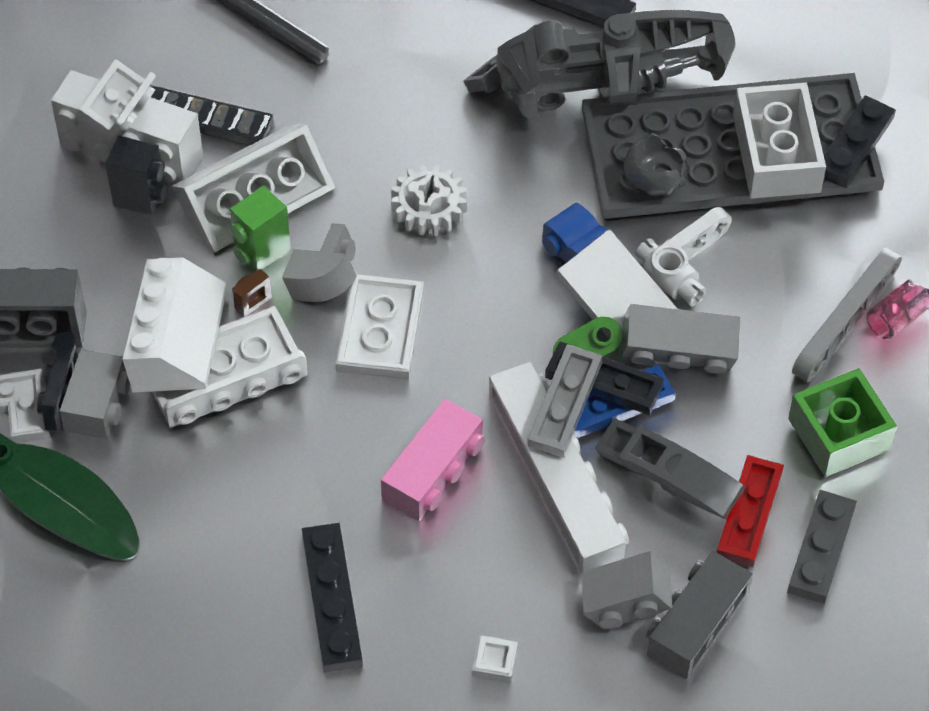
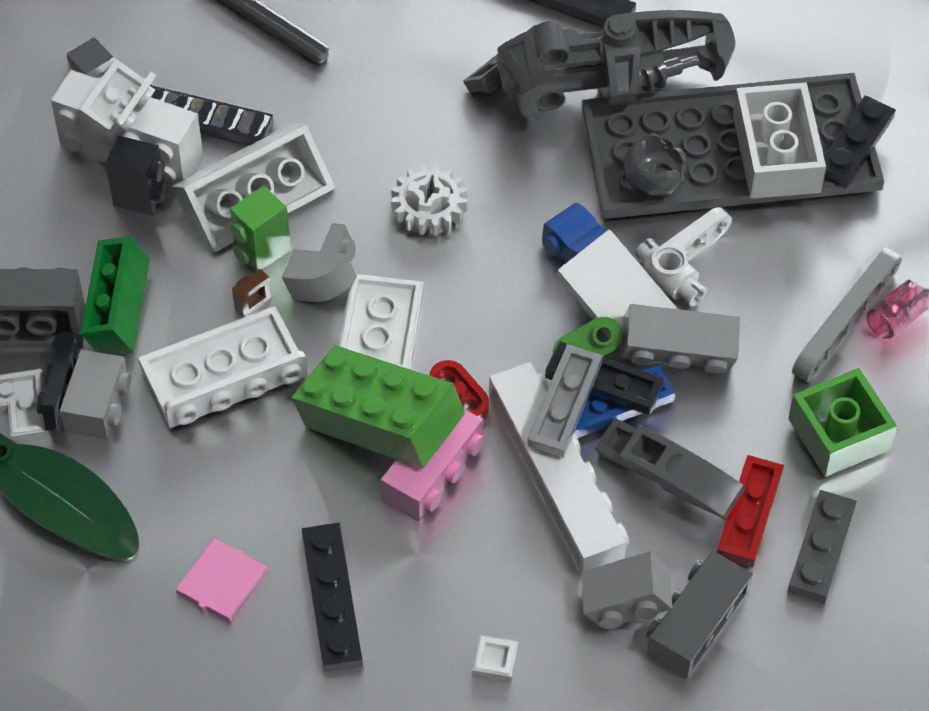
(90, 58): none -> dark grey tile
(115, 296): none -> green brick
(174, 327): white slope -> none
(221, 579): none -> bright pink piece
(379, 405): none -> bright green brick
(467, 388): none -> red plate

